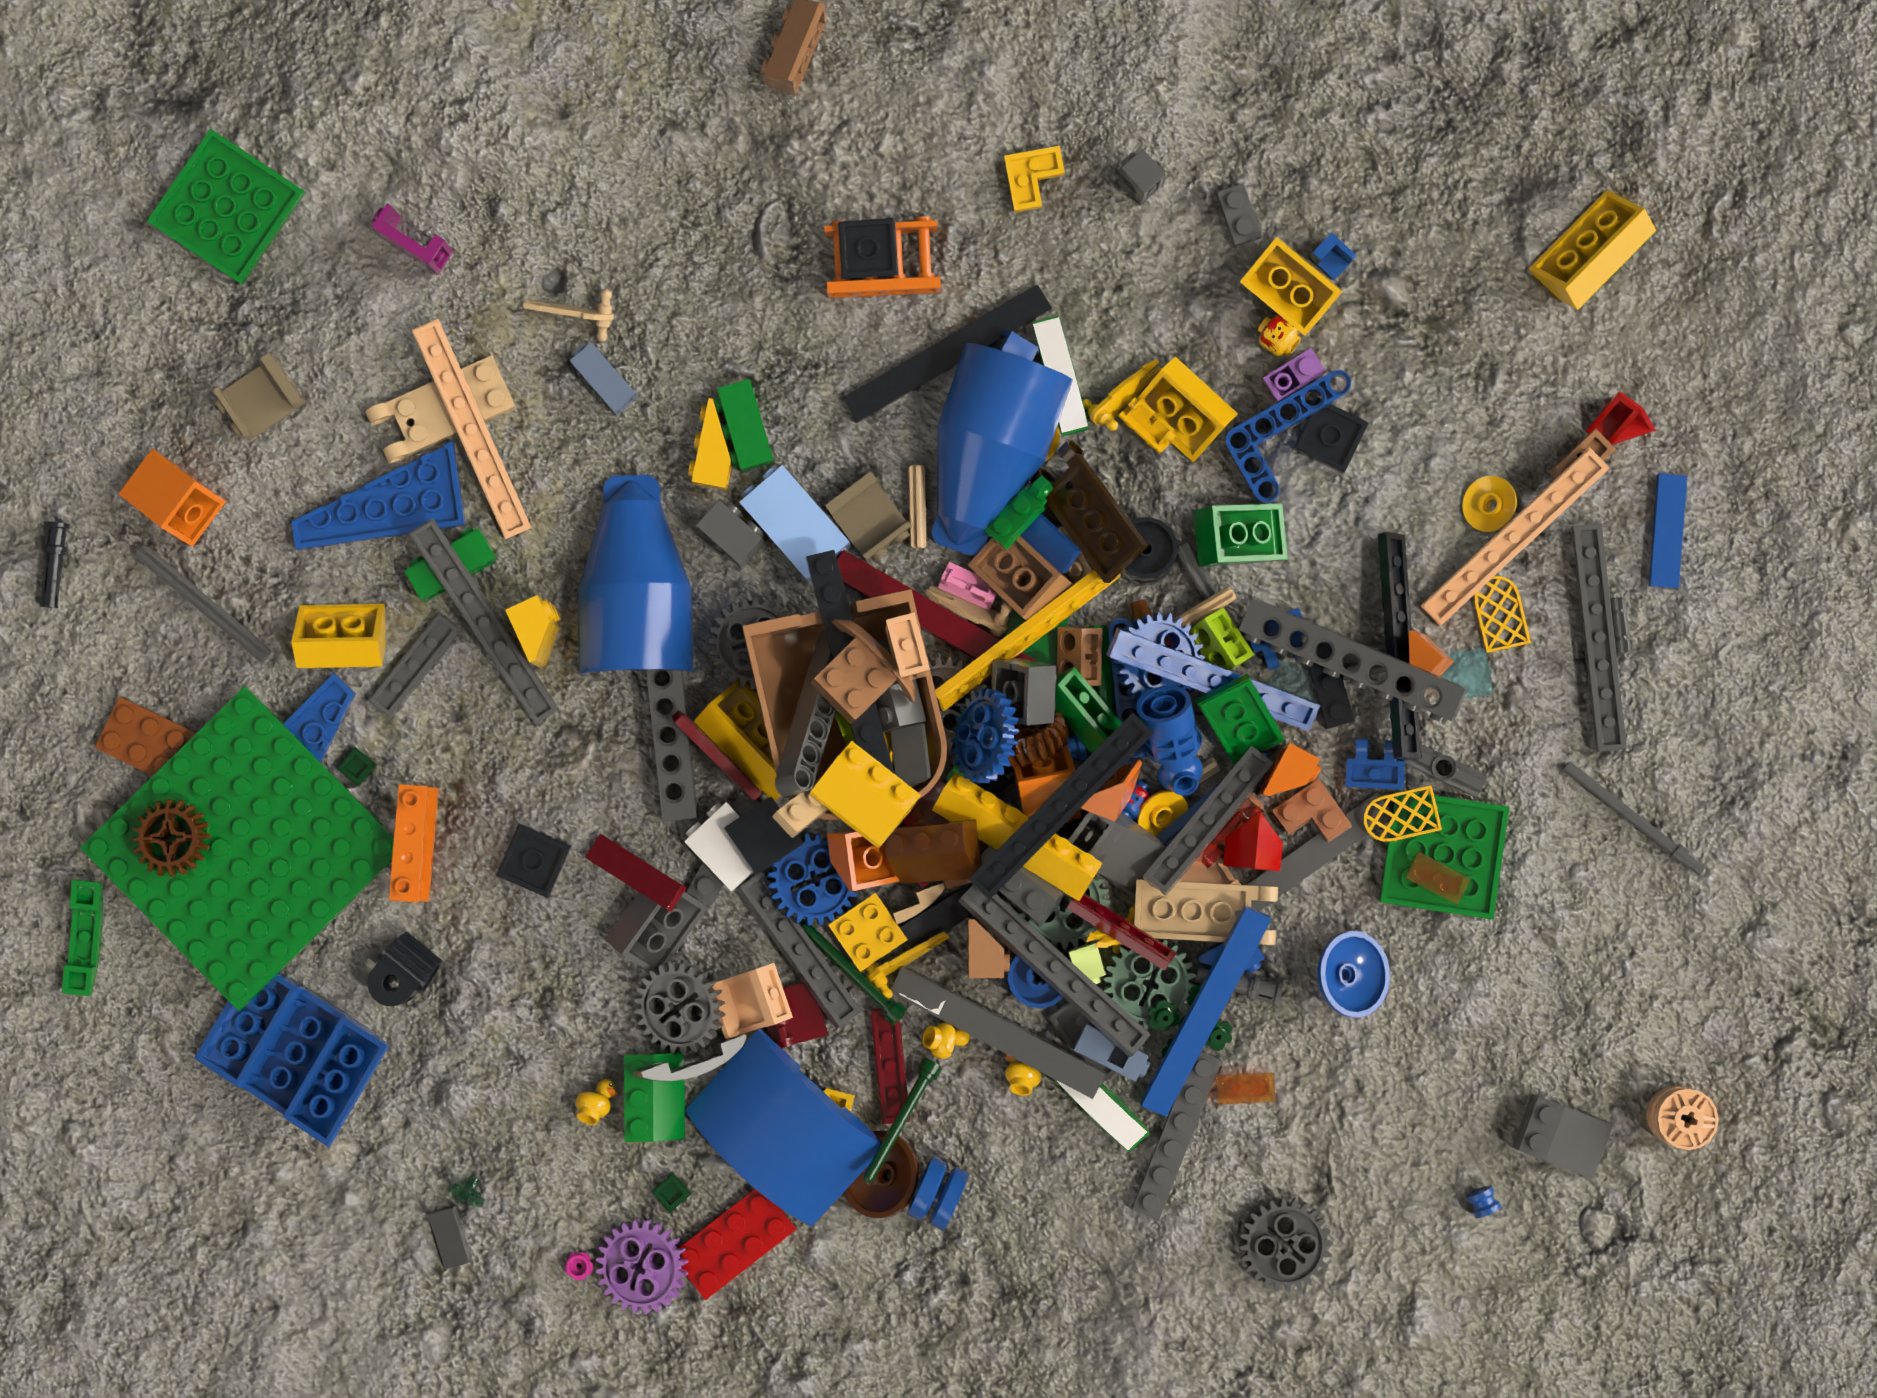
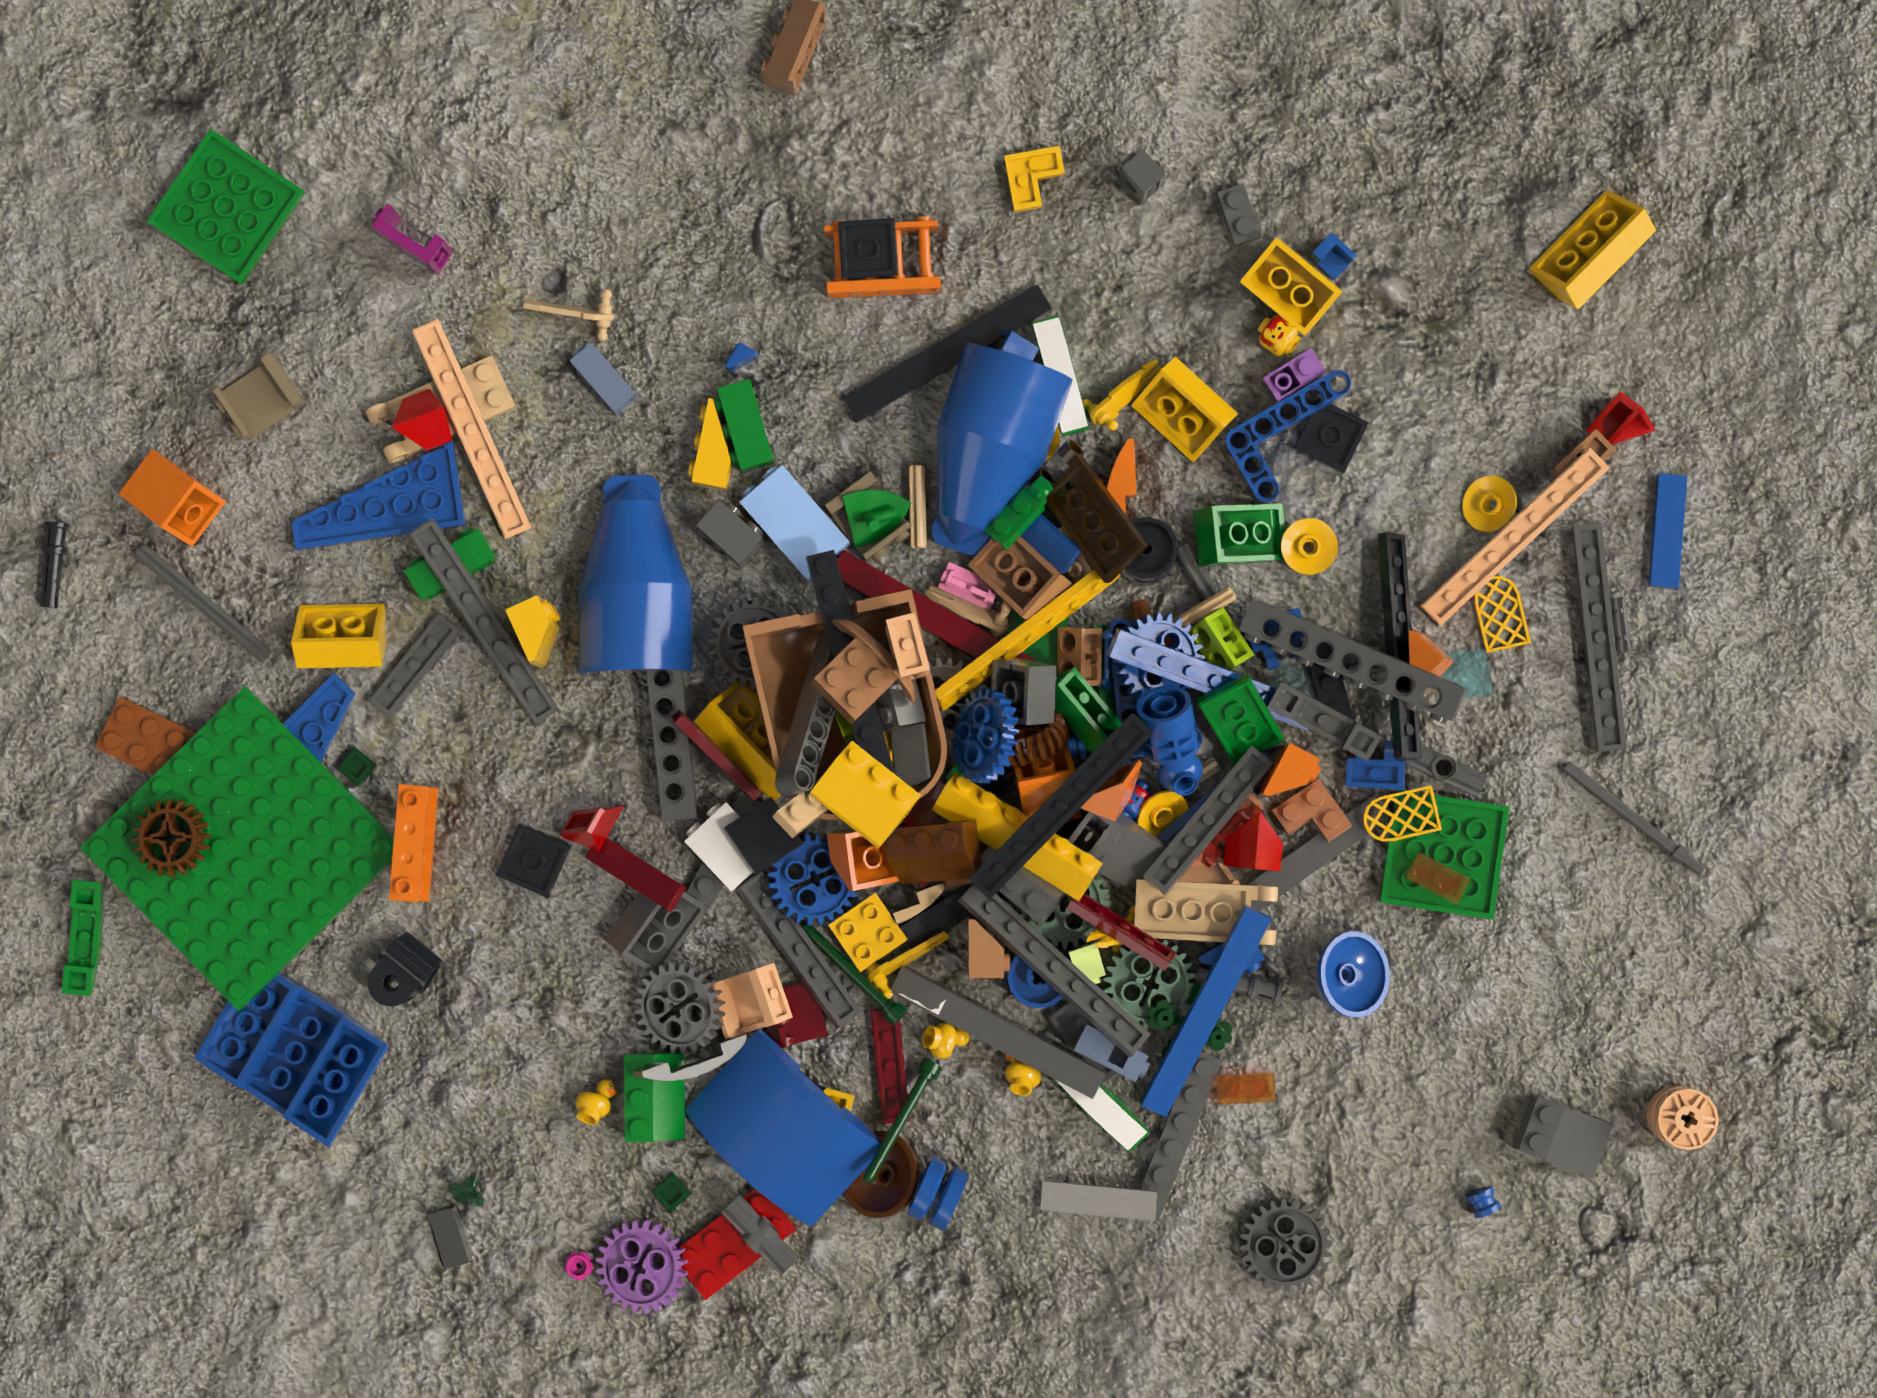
(423, 420): none -> red slope
(591, 826): none -> red slope
(740, 357): none -> blue slope
(760, 1234): none -> dark grey piece
(873, 514): none -> green shield
(1098, 1200): none -> light grey tile
(1106, 683): none -> blue hinge
(1123, 477): none -> orange slope
(1156, 434): yellow hinge -> none
(1323, 542): none -> yellow dish
(1324, 720): none -> dark grey slope

